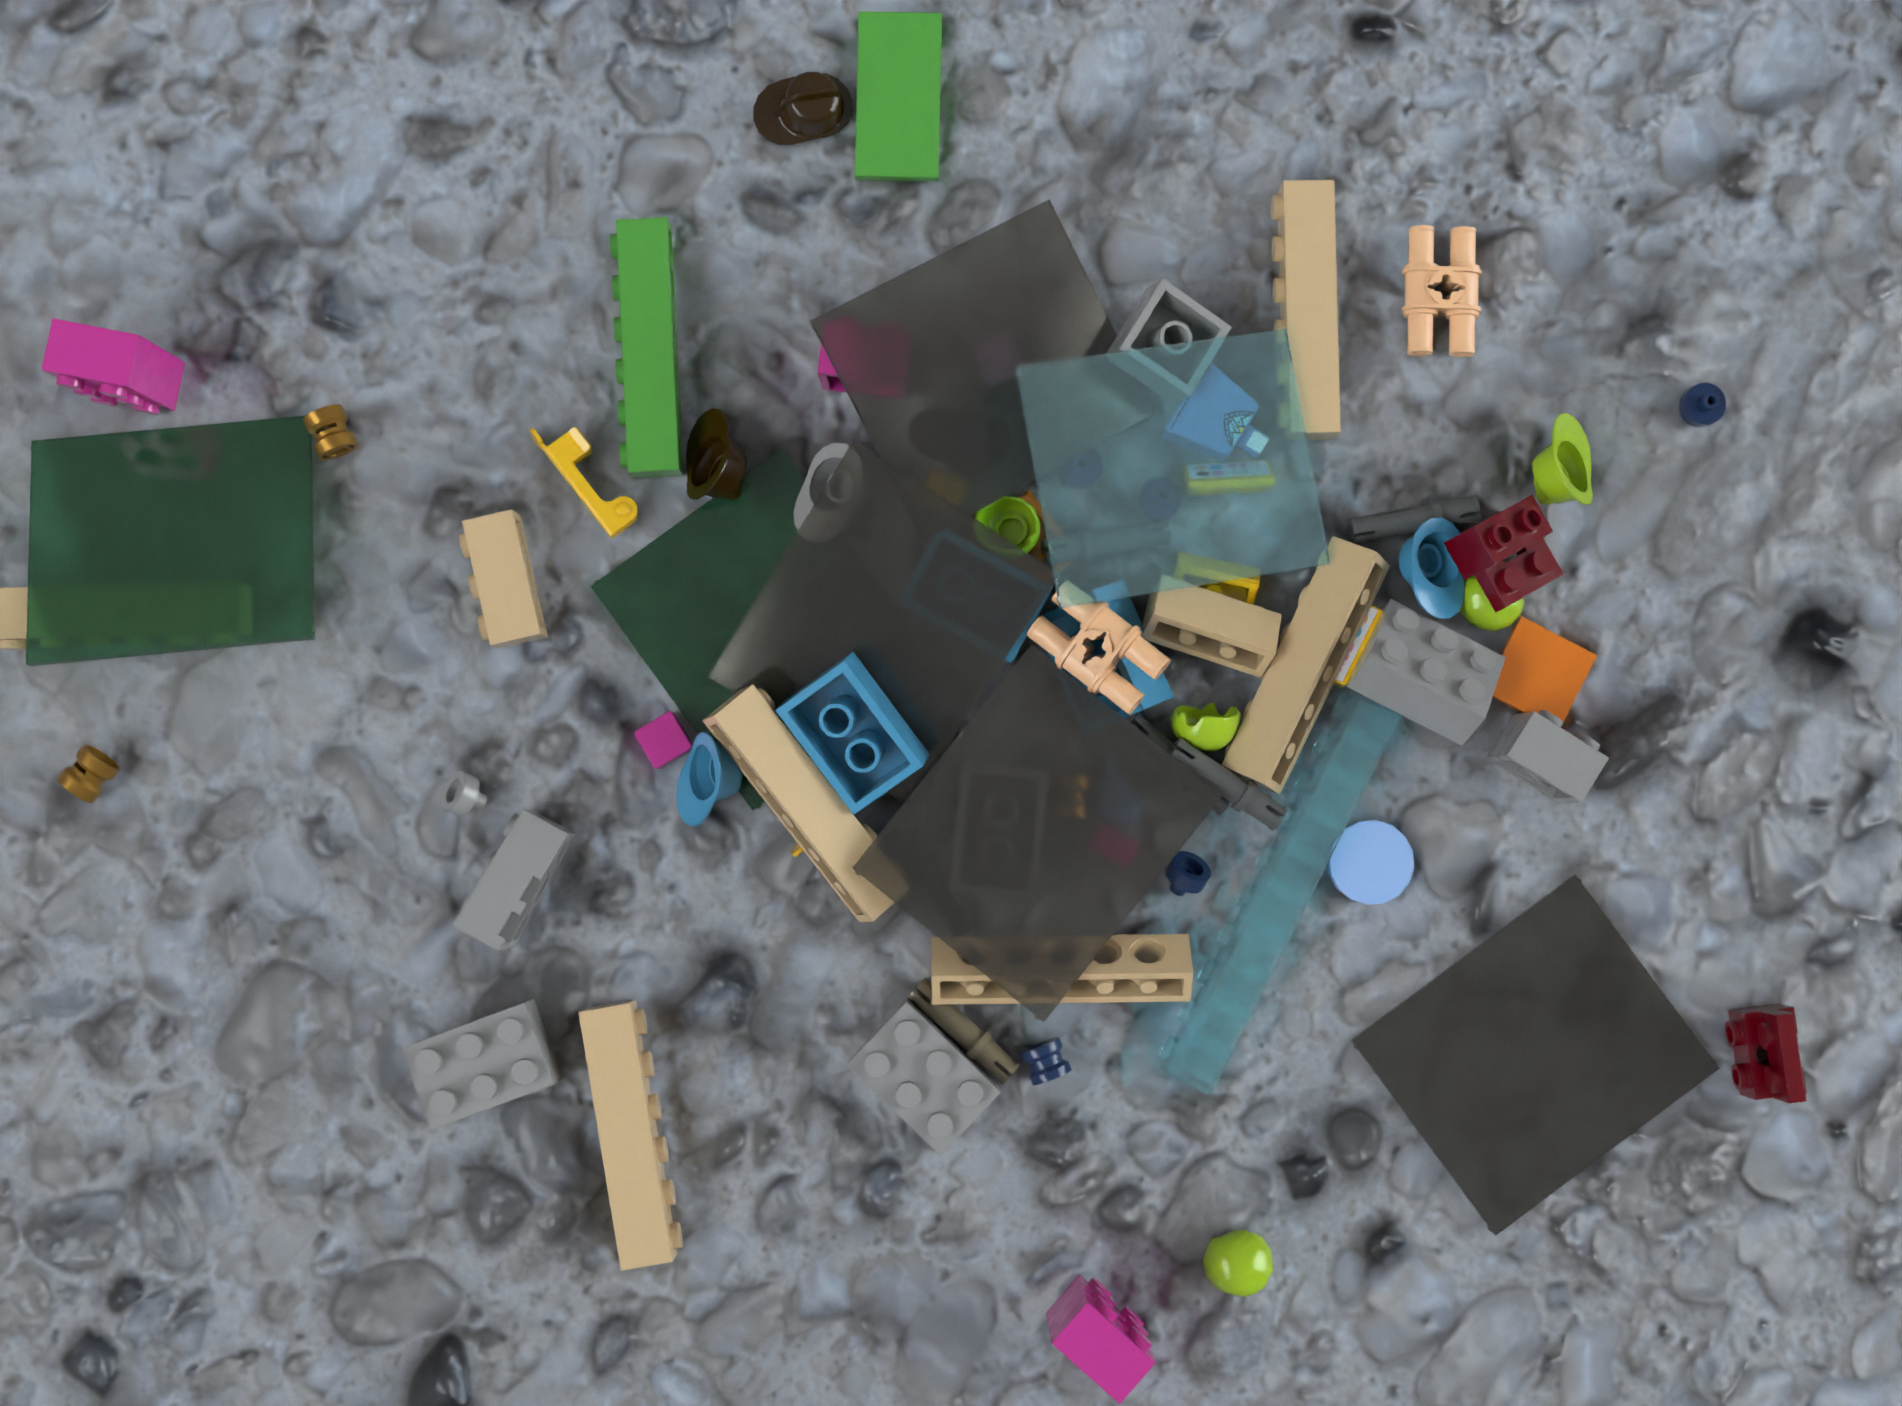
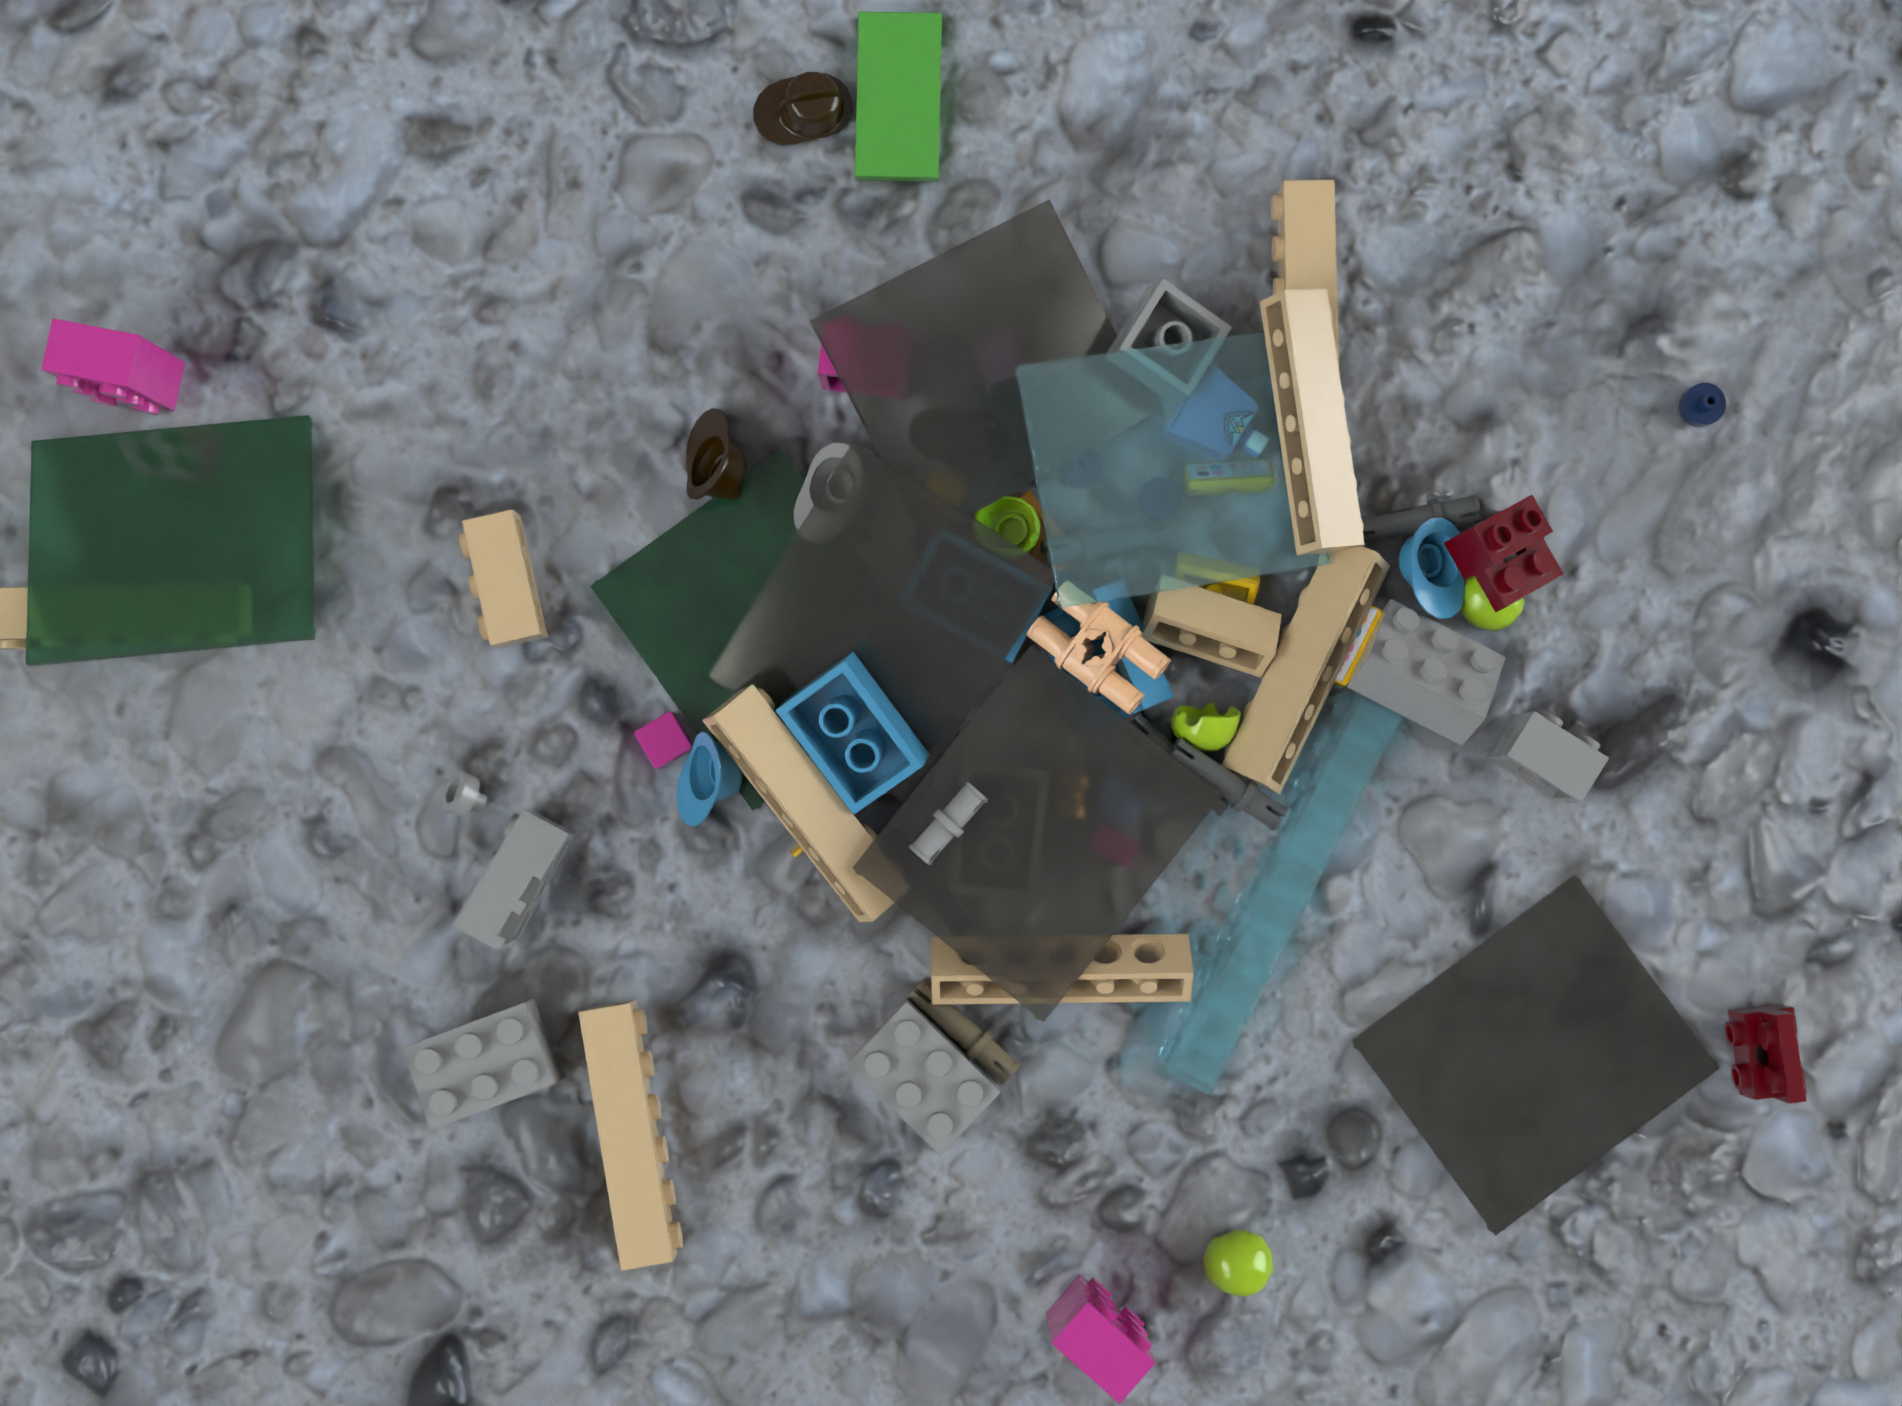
(88, 773): pearl gold wheel -> none
(330, 432): pearl gold wheel -> none
(567, 452): yellow piece -> none
(648, 348): bright green brick -> none
(948, 823): none -> light grey pin
(1045, 1061): dark blue wheel -> none
(1187, 873): dark blue tile -> none
(1312, 421): none -> tan brick
(1371, 862): light blue tile -> none
(1458, 279): light nougat pin -> none
(1541, 670): orange tile -> none
(1564, 466): lime piece -> none

